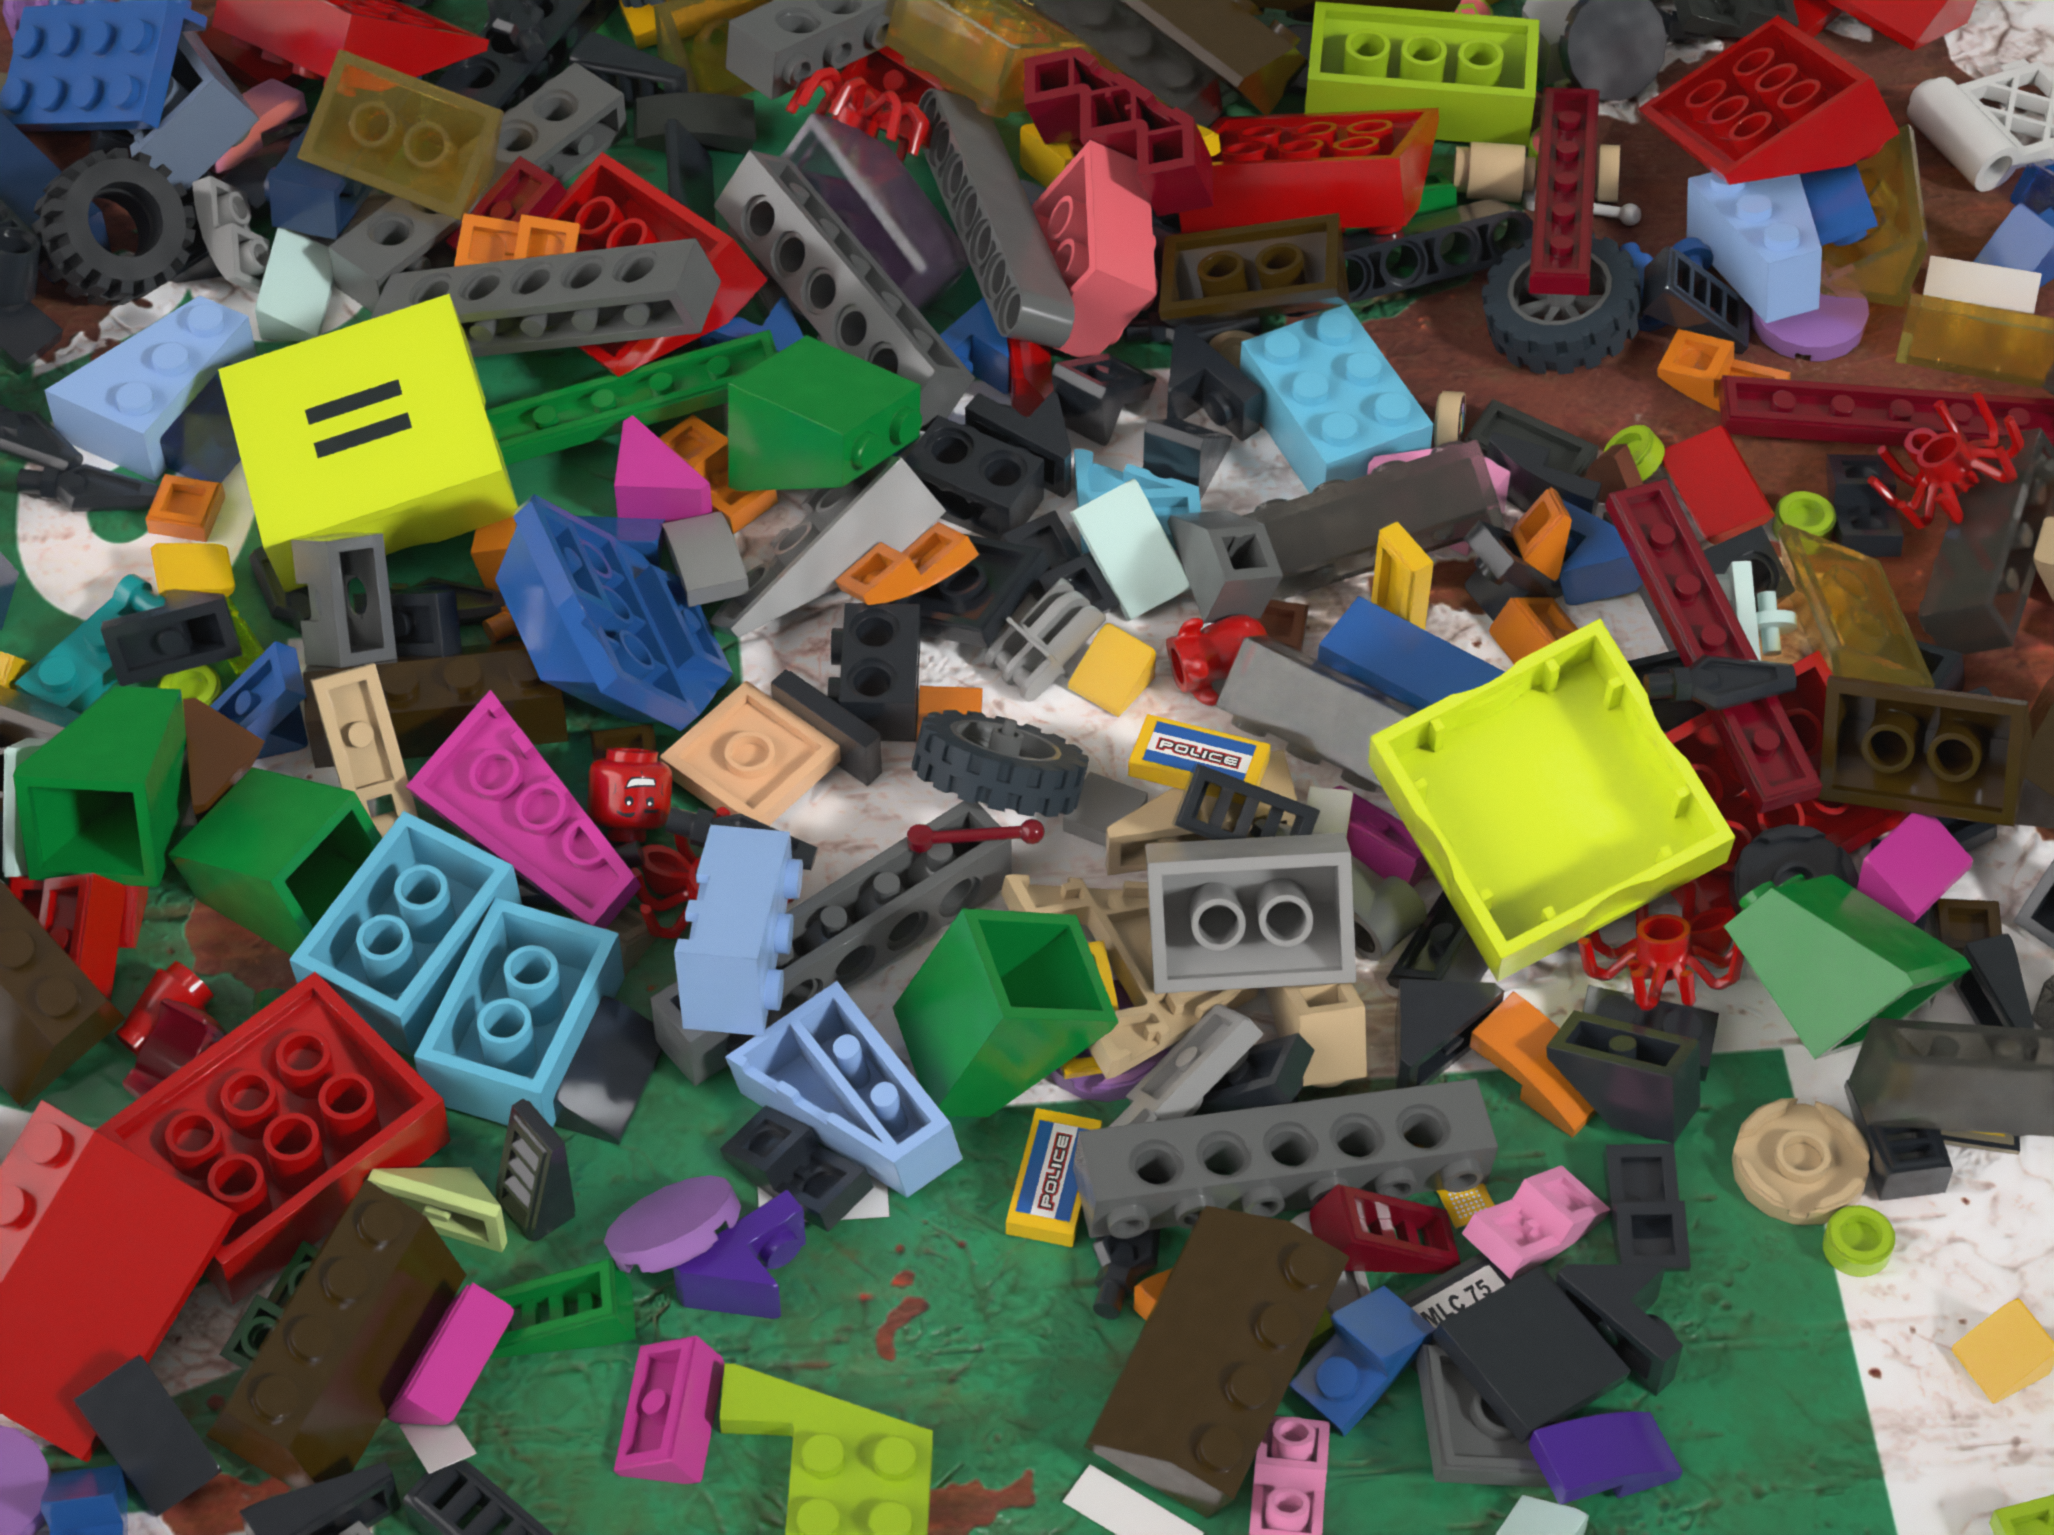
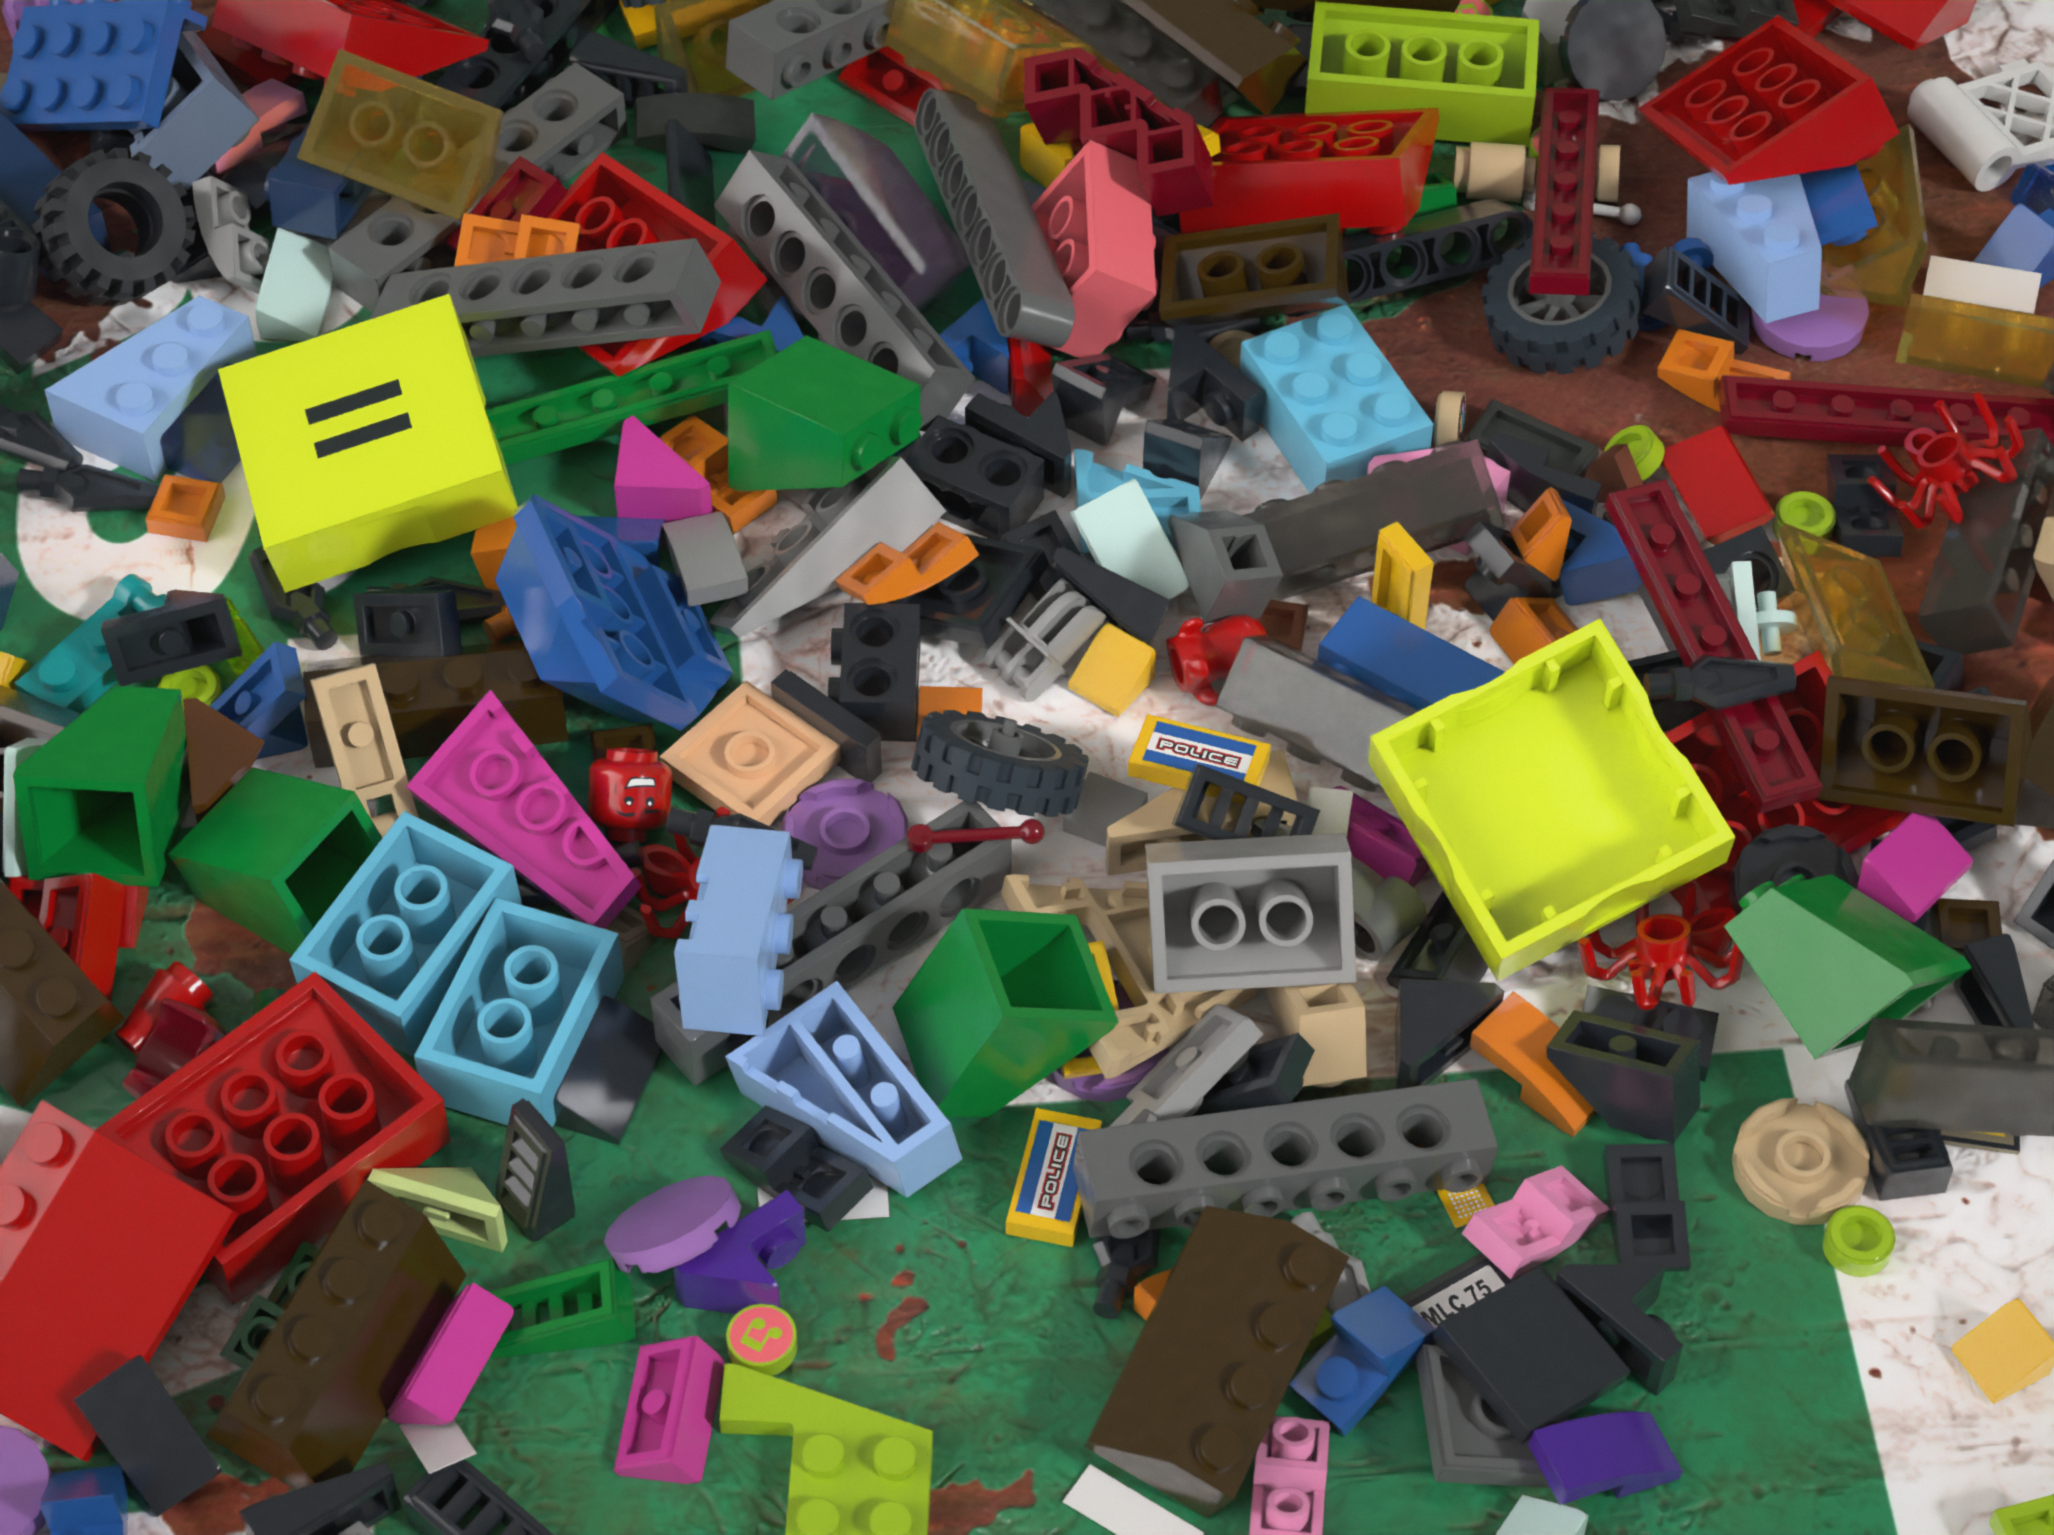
(193, 568): yellow slope -> none
(335, 632): dark grey brick -> none
(762, 1339): none -> tile
(846, 824): none -> medium lavender tile
(863, 109): red animal -> none
(1120, 599): none -> black slope
(1344, 1220): dark red slope -> none

